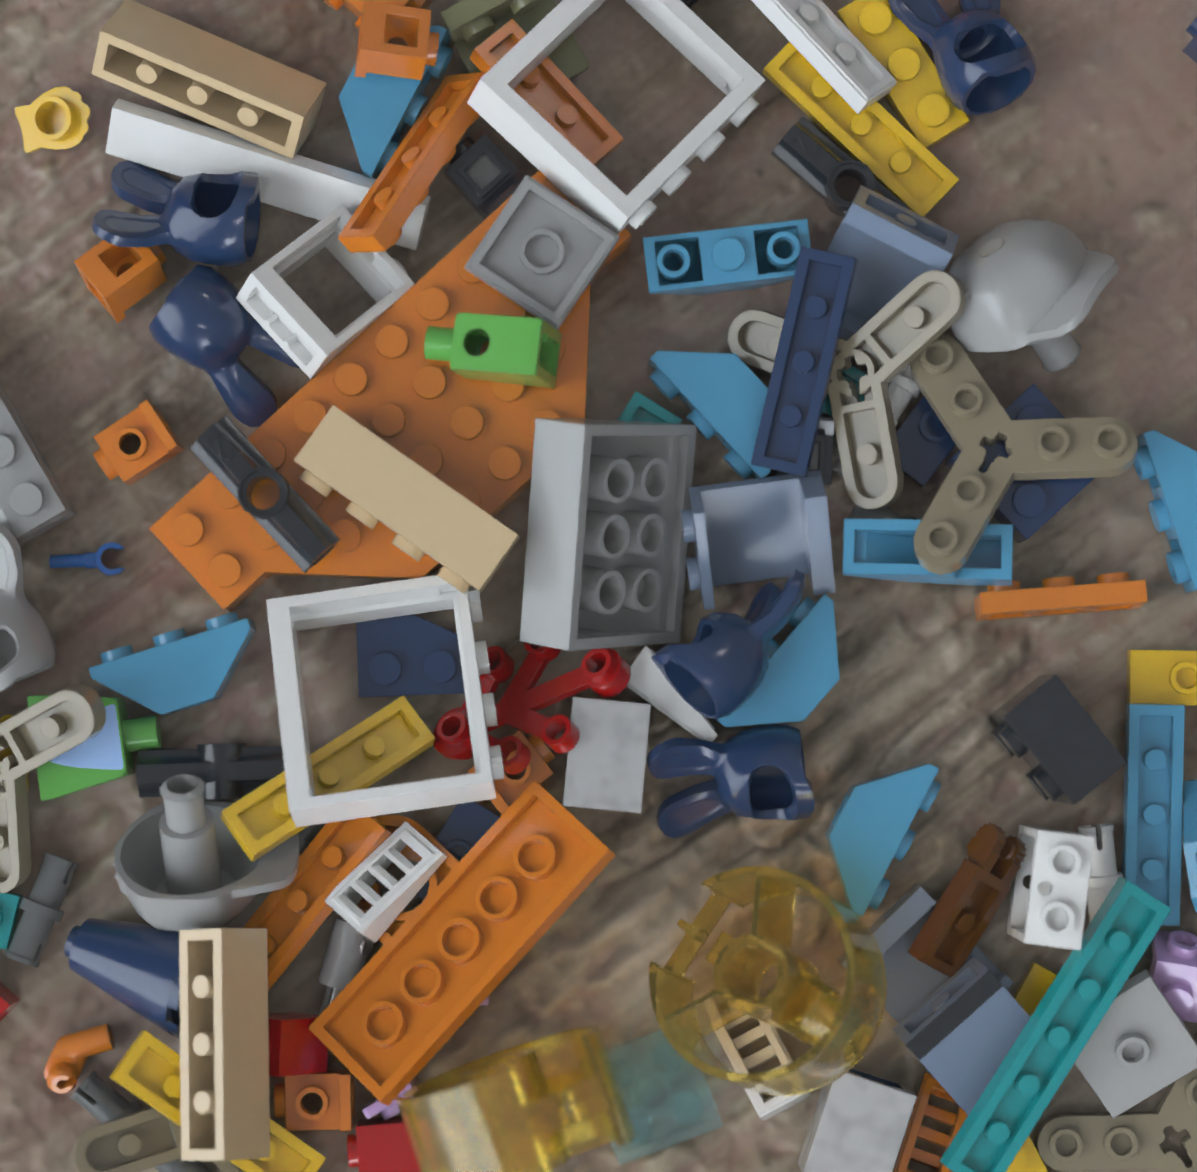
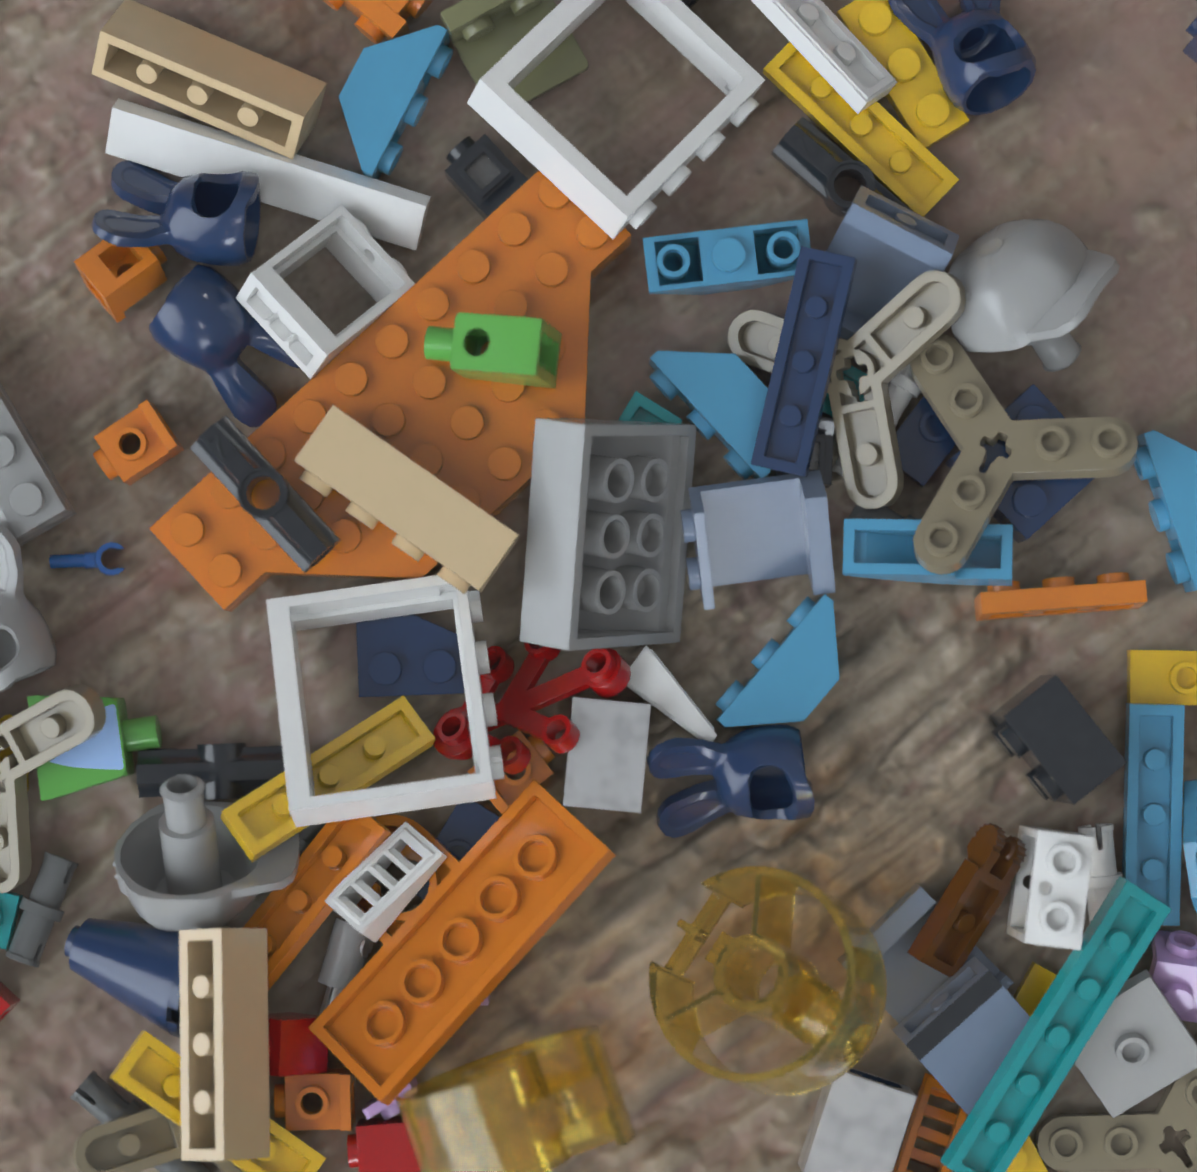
(54, 120): yellow animal -> none
(71, 1054): orange arm -> none
(179, 668): dark azure slope -> none
(395, 41): orange brick -> none
(412, 167): orange plate -> none
(542, 252): light grey plate -> none
(553, 97): orange plate -> none
(662, 1095): clear light blue plate -> none
(730, 651): dark blue piece -> none
(774, 1104): white slope -> none
(874, 829): dark azure slope -> none

